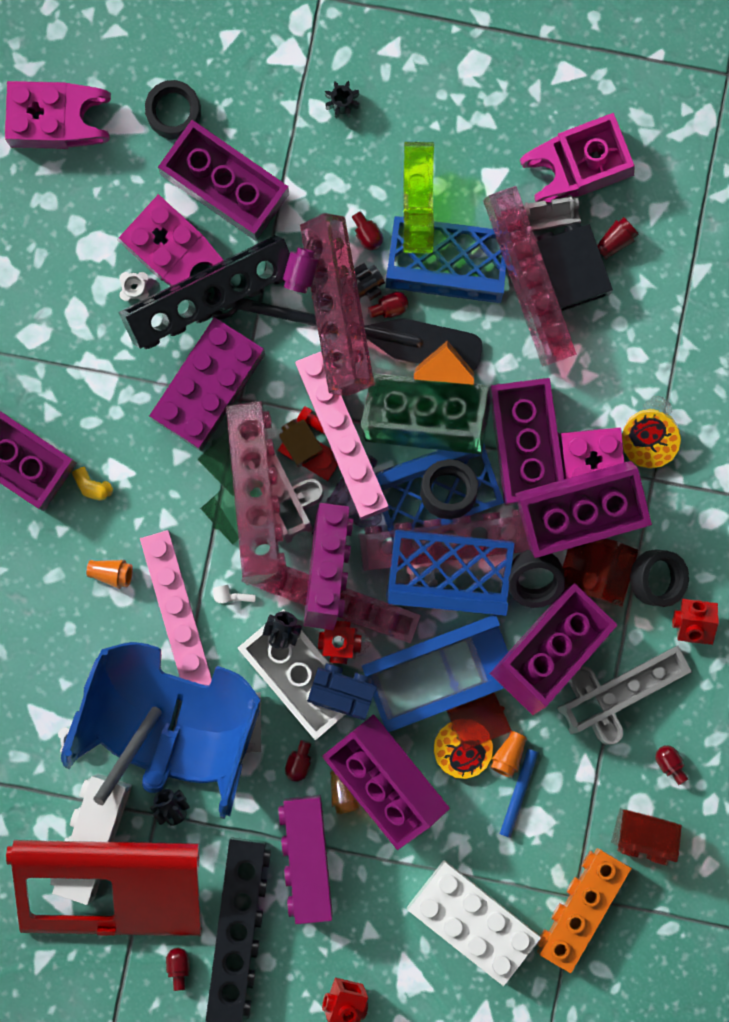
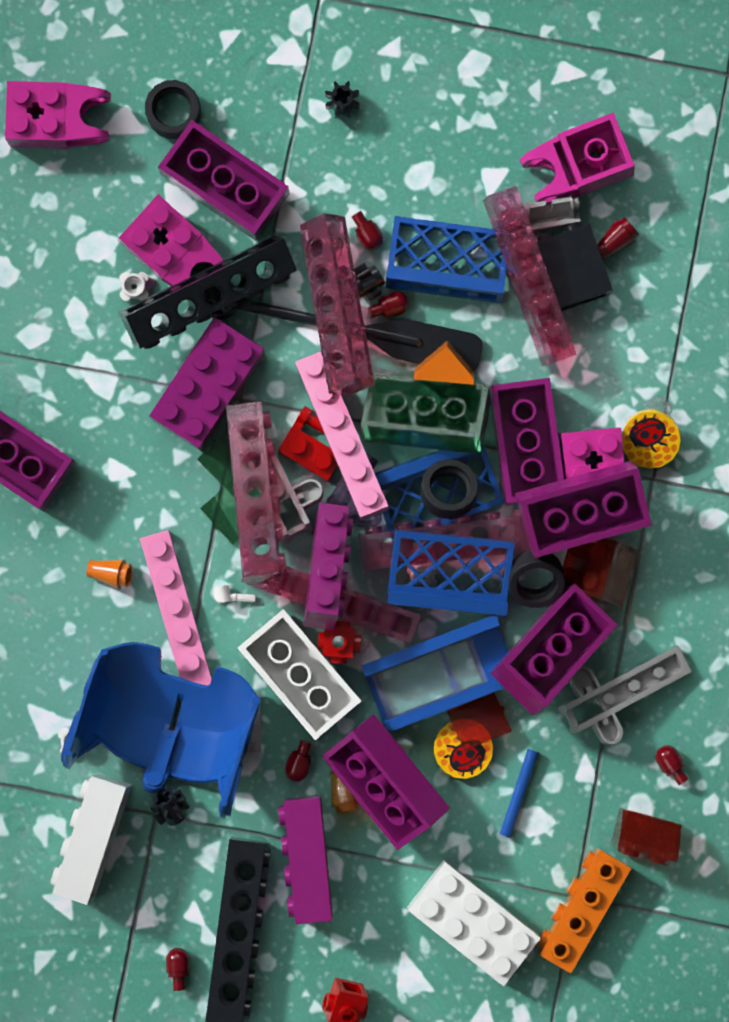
(90, 488): yellow arm -> none
(127, 756): dark grey bar -> none
(151, 885): red piece -> none
(282, 630): black gear -> none
(300, 270): magenta brick -> none
(300, 442): dark brown brick -> none
(342, 692): dark blue brick -> none
(418, 197): clear neon green arch -> none
(509, 755): orange cone -> none
(678, 582): black tyre -> none
(696, 621): red brick -> none

